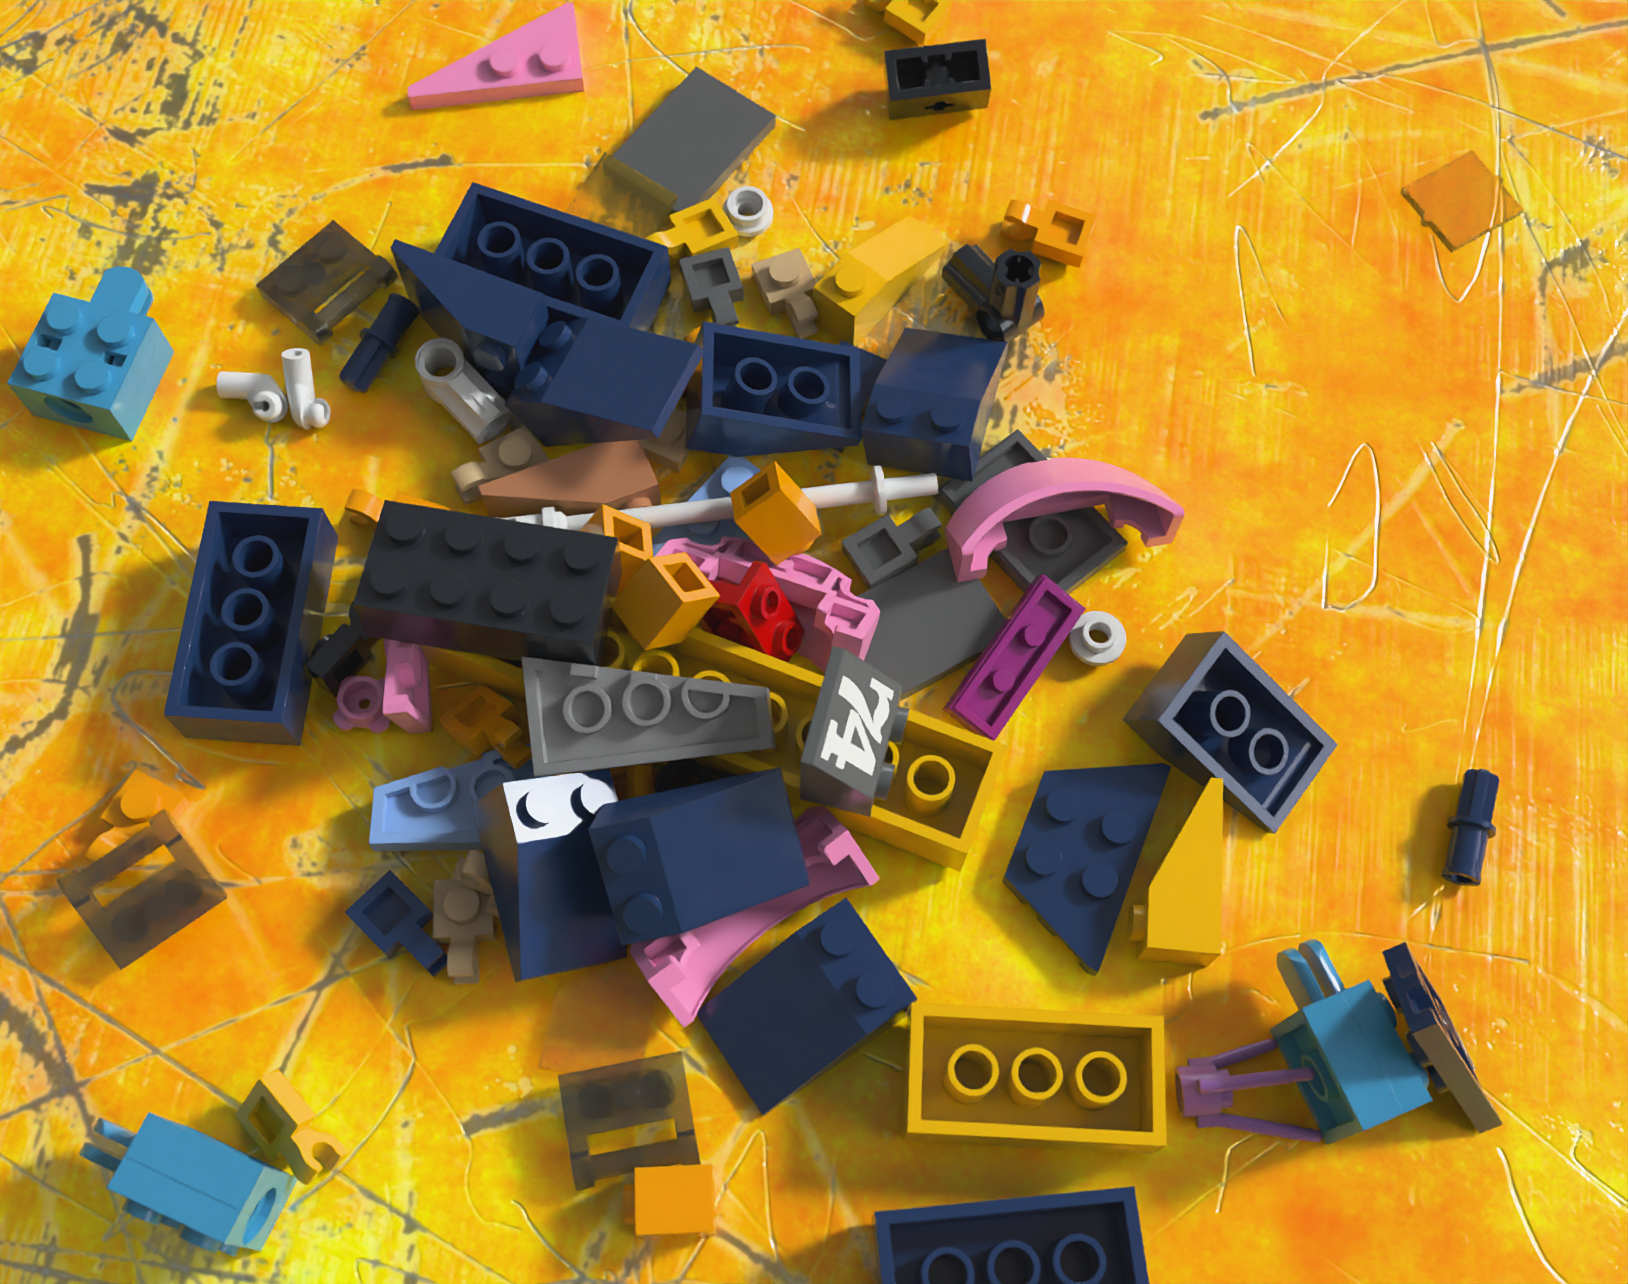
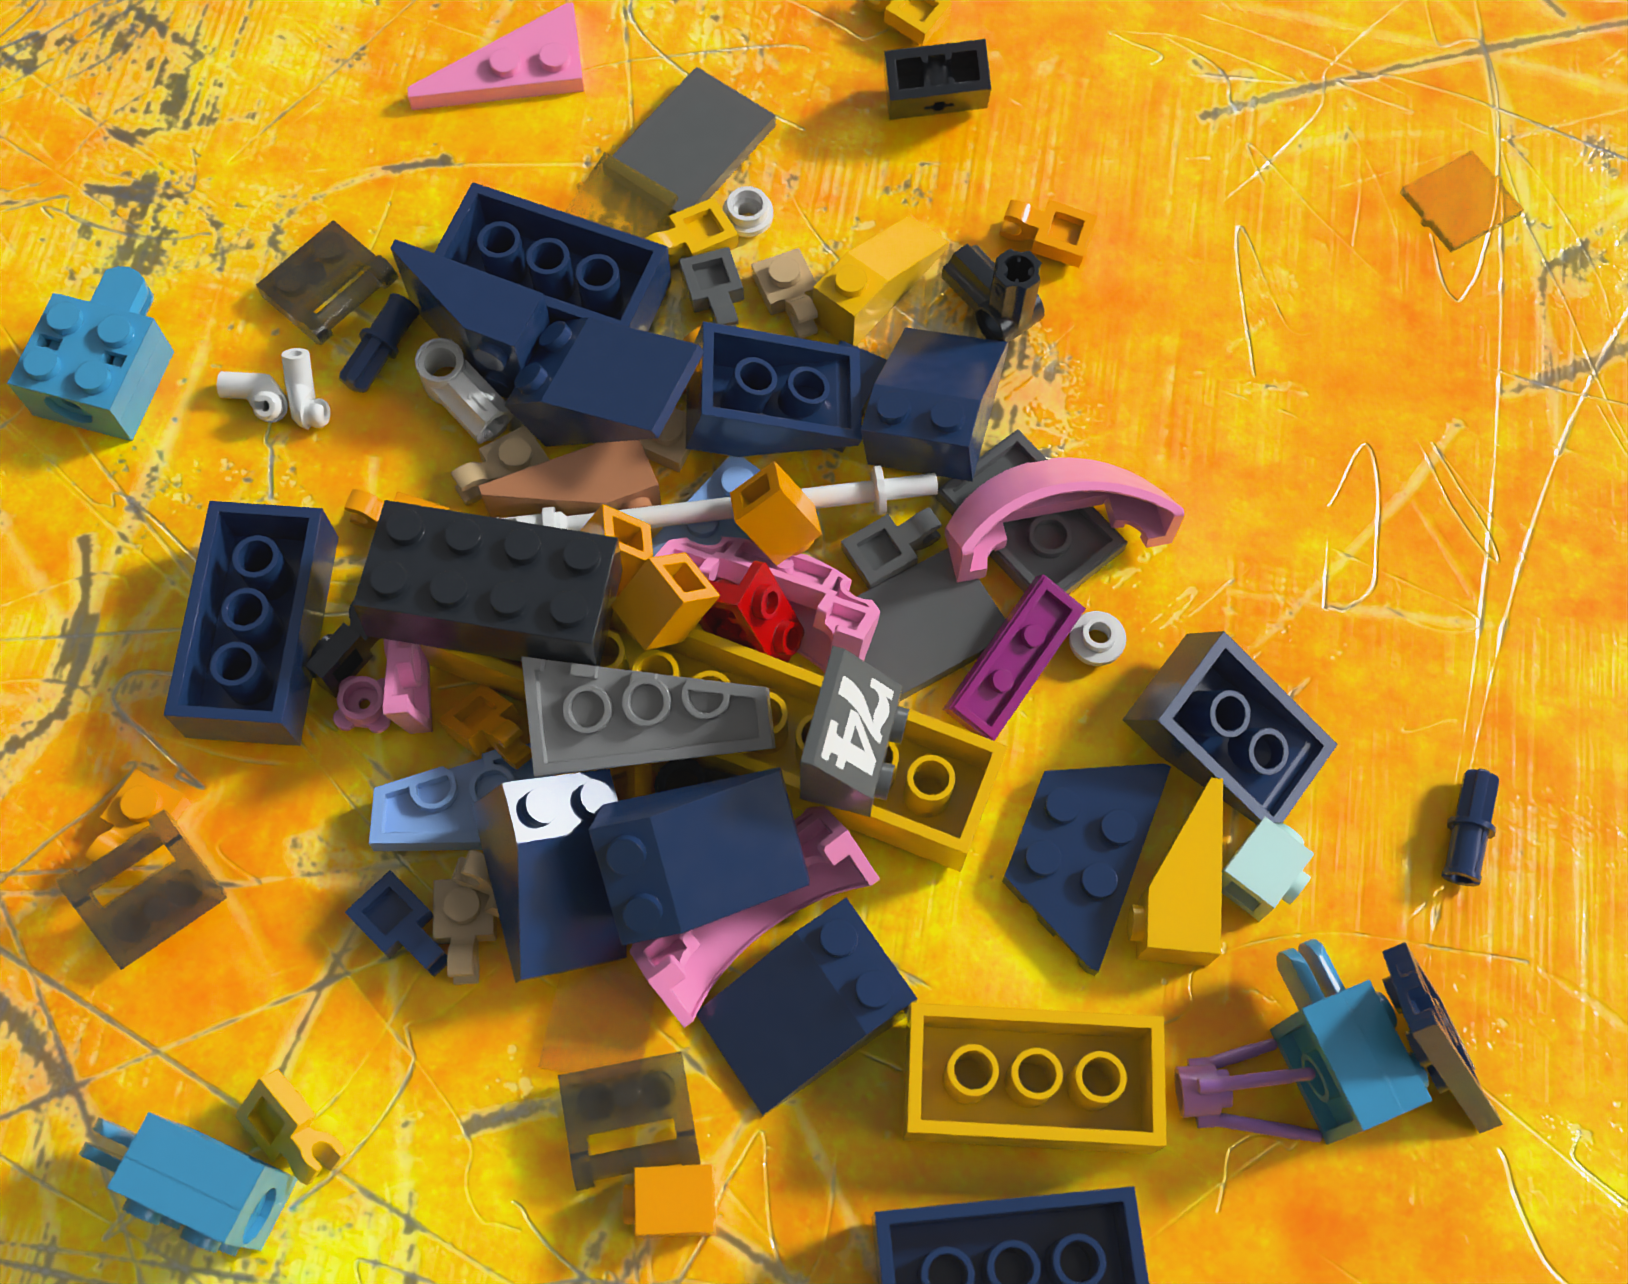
(1267, 869): none -> light aqua brick

